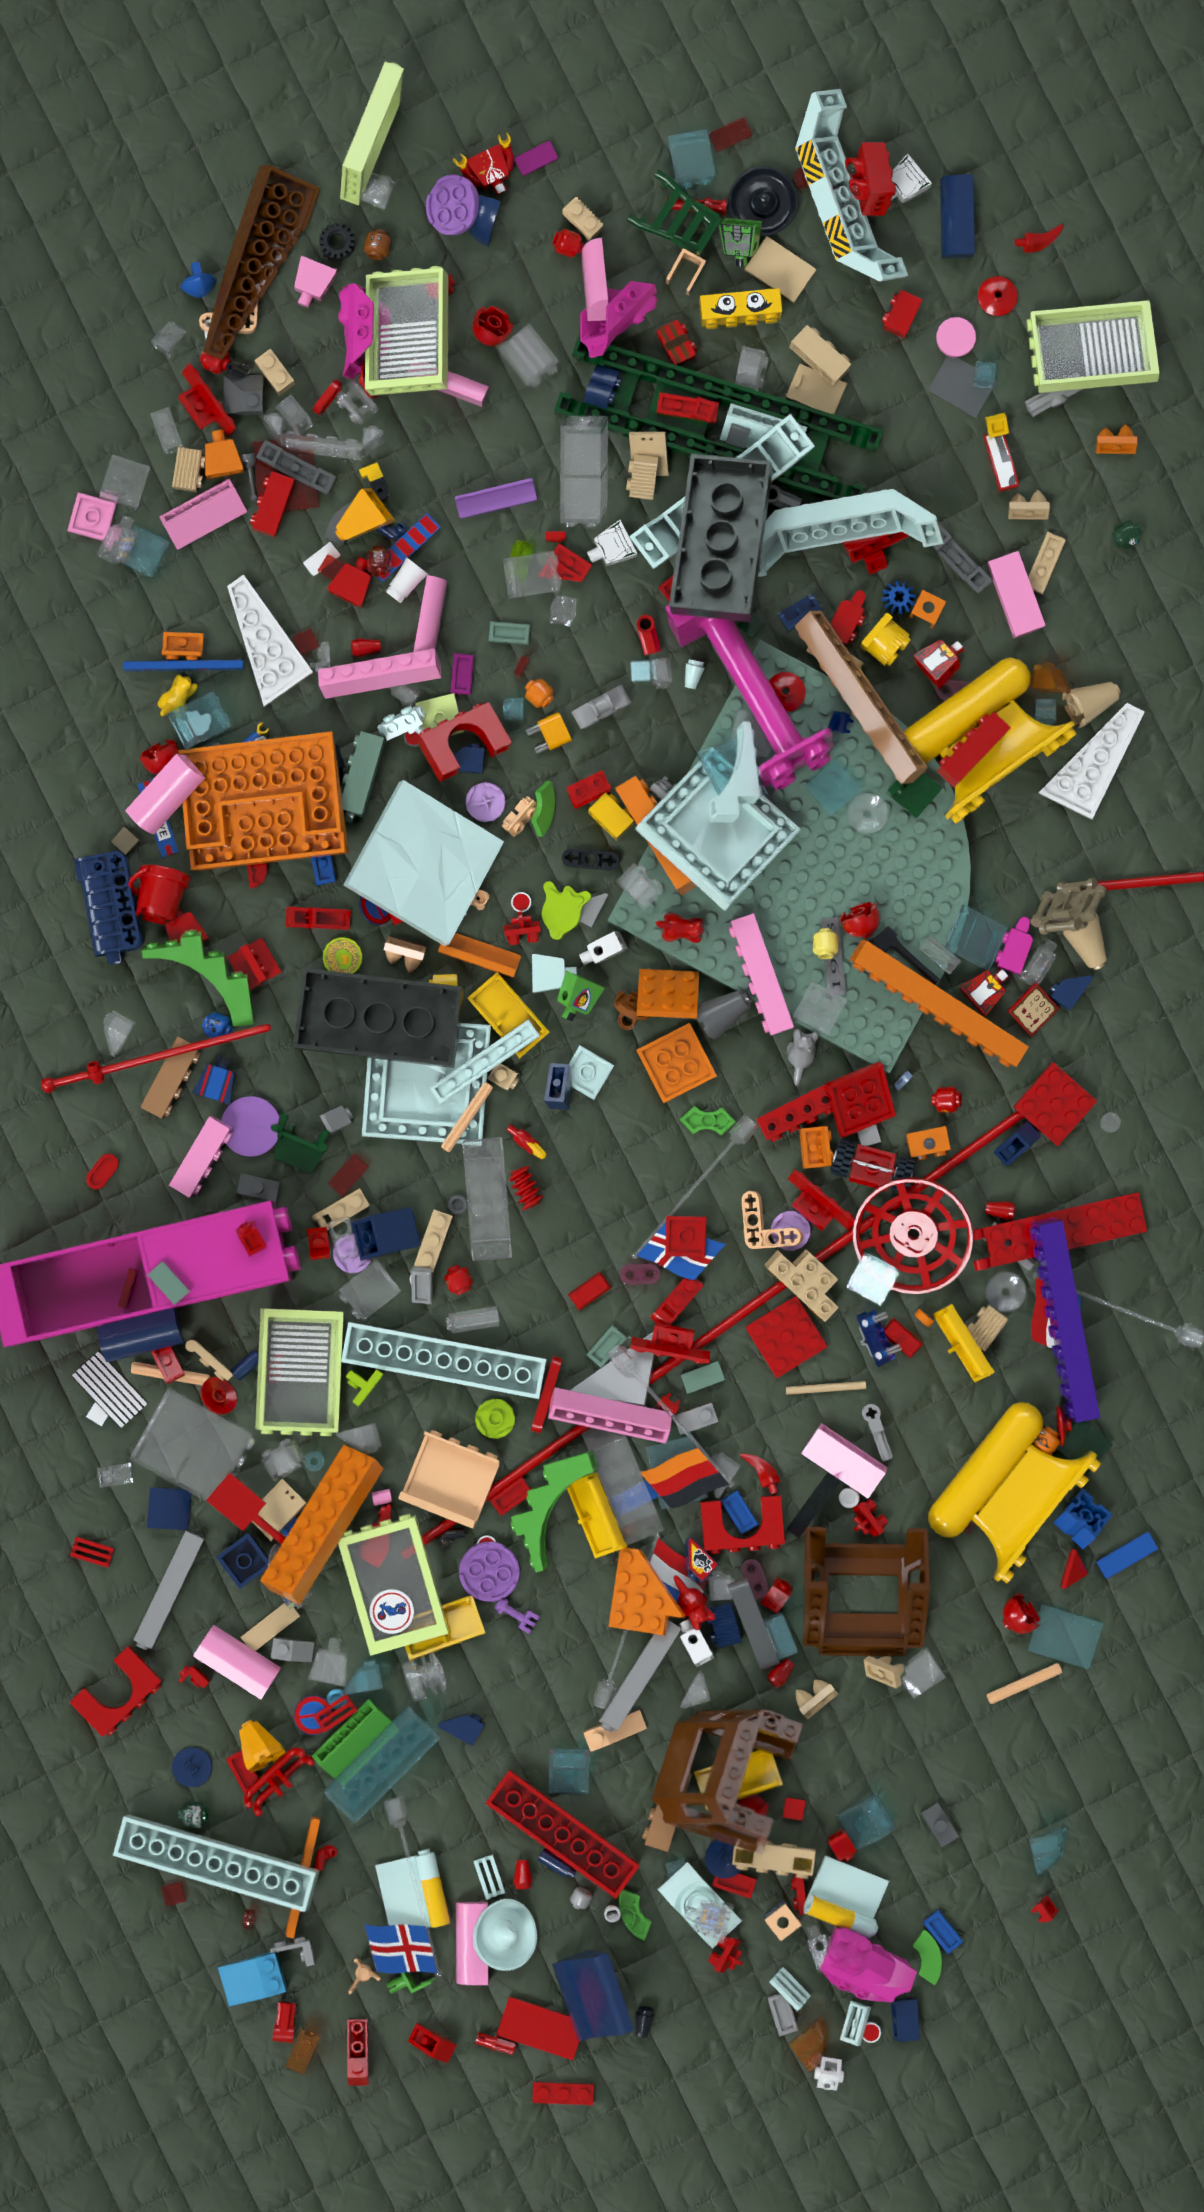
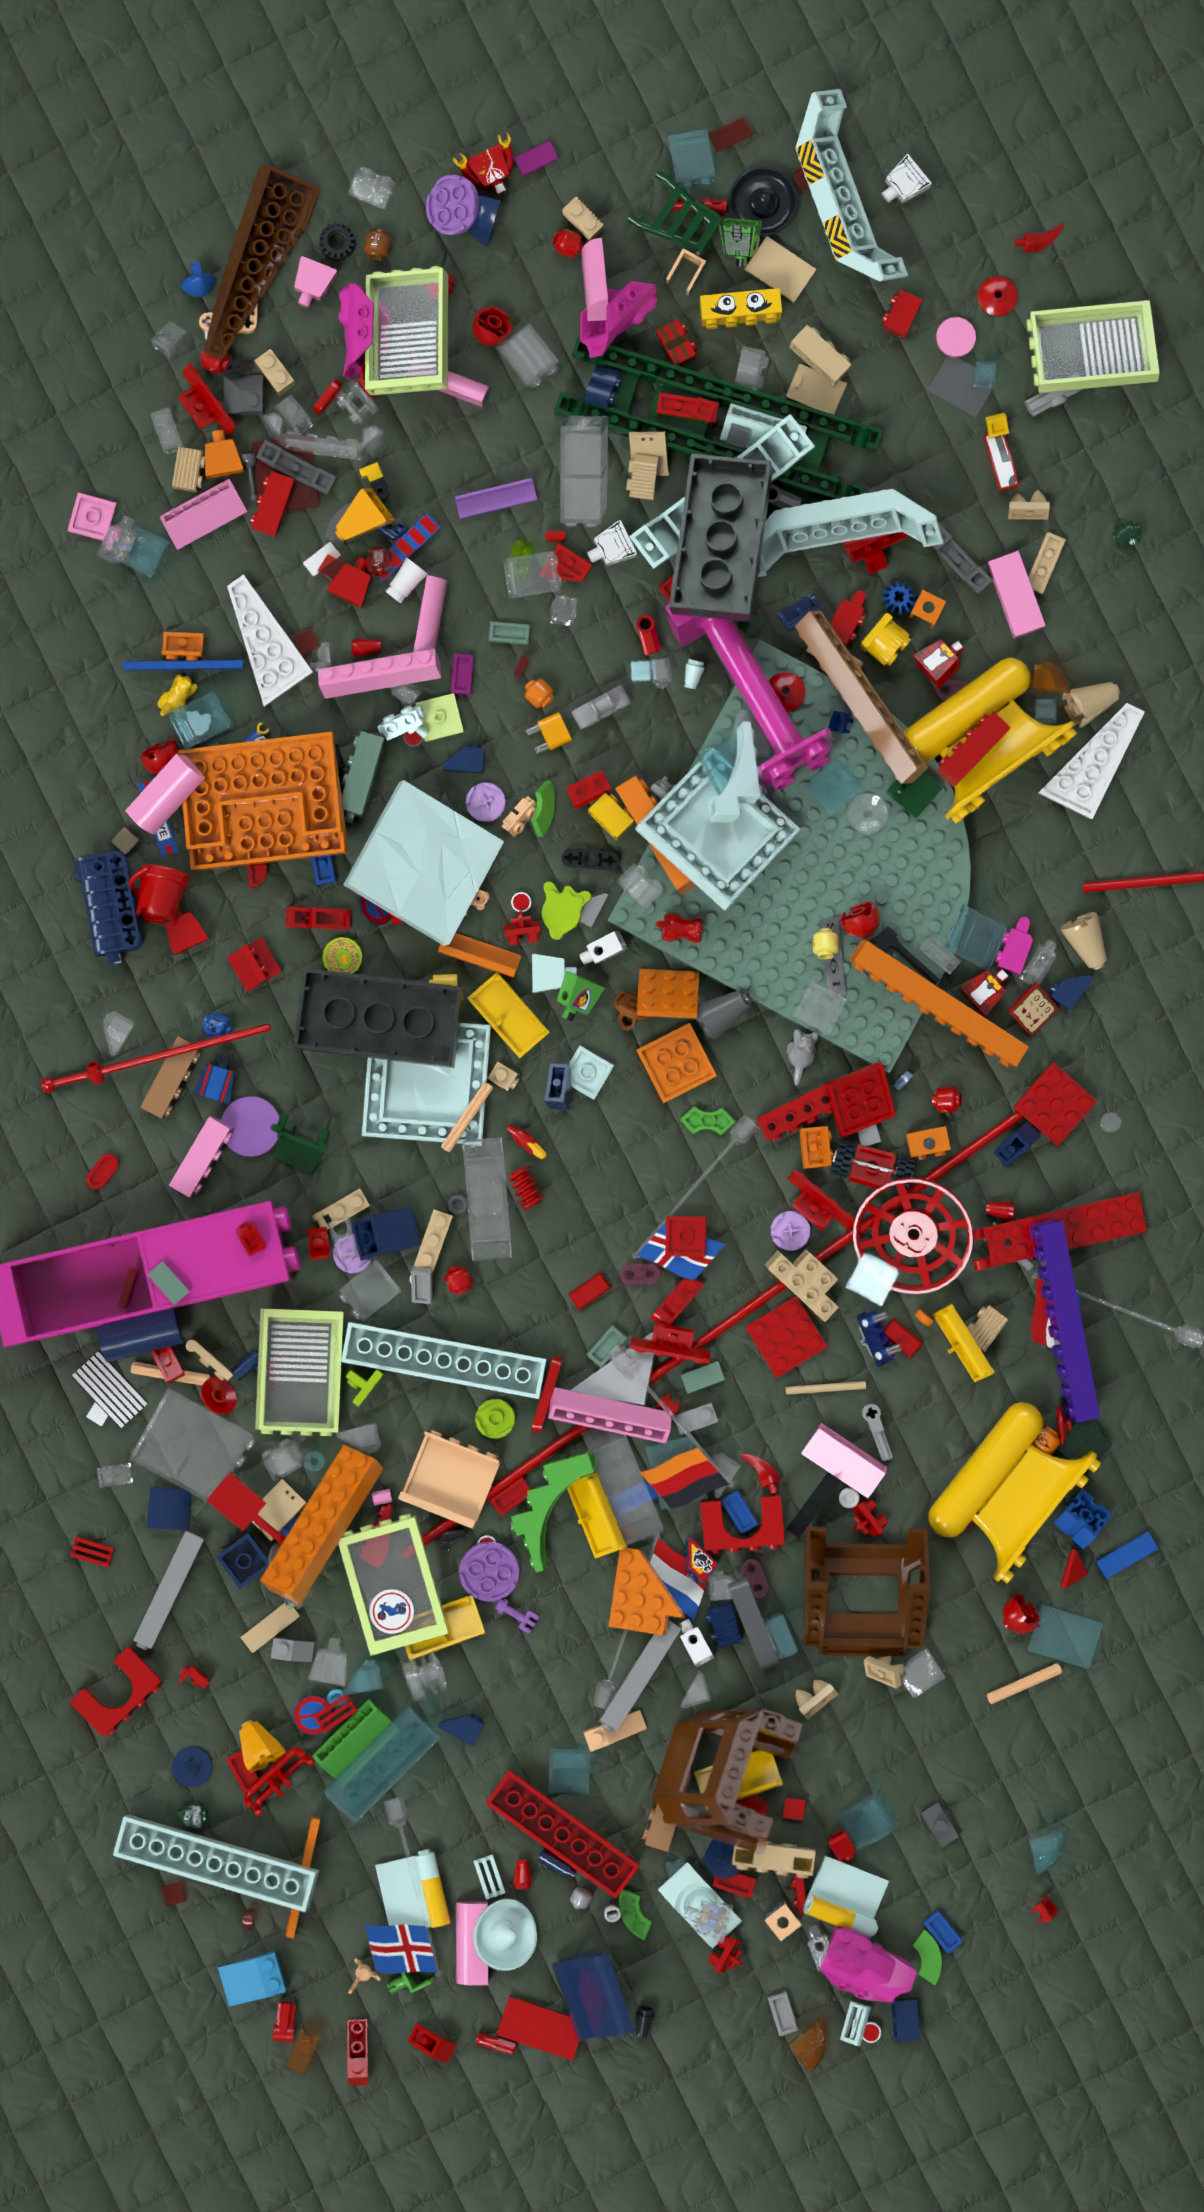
(124, 481): clear brick -> none
(190, 952): bright green arch -> none
(237, 1662): bright pink brick -> none
(258, 1187): dark grey tile -> none
(306, 1953): light grey bracket -> none
(323, 1855): red arm -> none
(337, 1119): light grey slope -> none
(348, 1175): clear red tile -> none
(371, 133): yellowish green window -> none
(413, 952): light nougat tile -> none
(473, 1319): clear brick -> none
(480, 720): arch -> none
(484, 1061): light aqua tile -> none
(513, 709): clear light blue brick -> none
(563, 2093): red plate -> none
(693, 1604): red animal -> none
(762, 975): bright pink brick -> none
(762, 1234): light nougat beam -> none
(777, 1595): red bracket -> none
(780, 1674): red cone -> none
(791, 1986): light aqua tile -> none
(829, 2073): white brick -> none
(871, 178): red piece -> none
(957, 216): dark blue brick -> none
(1016, 1289): clear dish -> none
(1069, 906): dark tan brick -> none
(1122, 444): orange tile -> none

